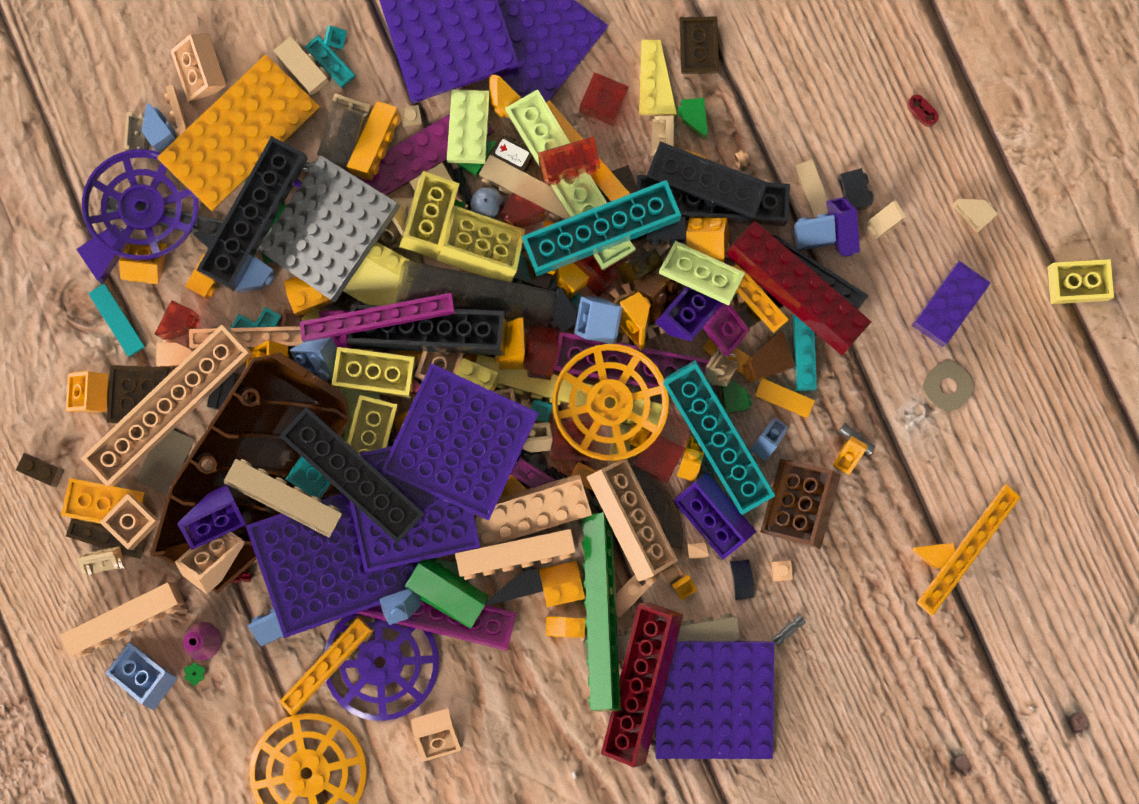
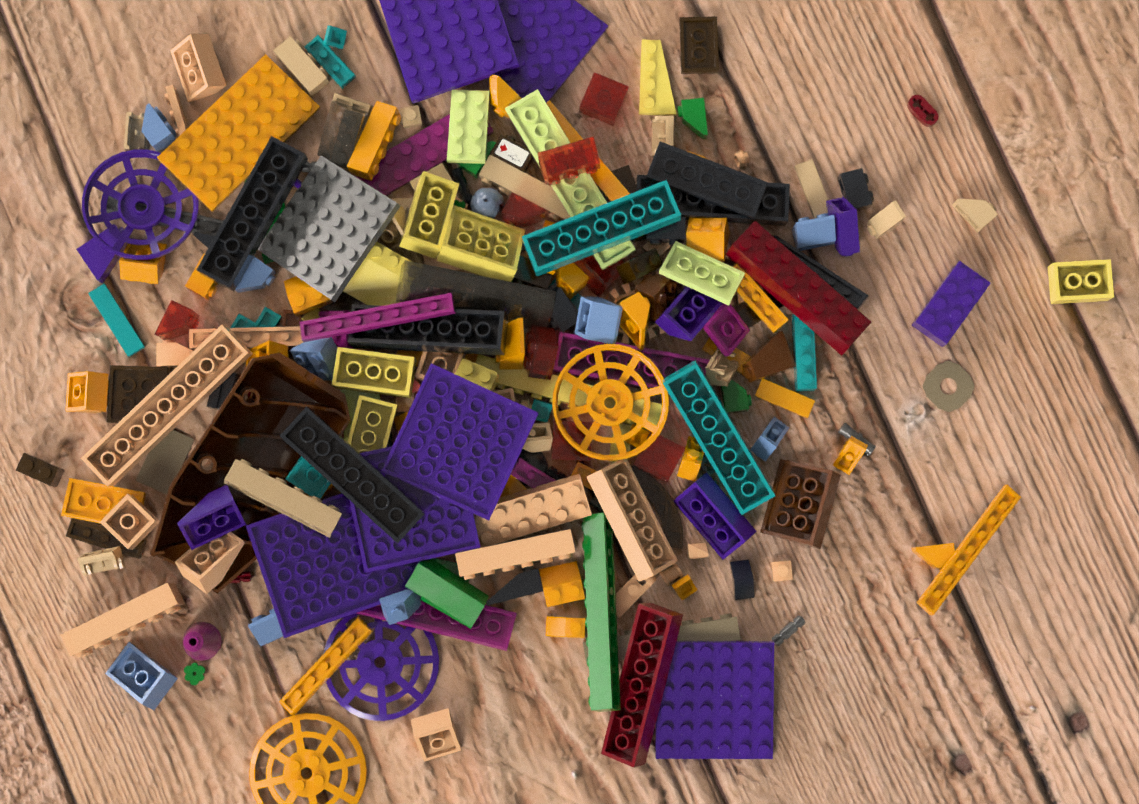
(404, 403): none -> light nougat slope

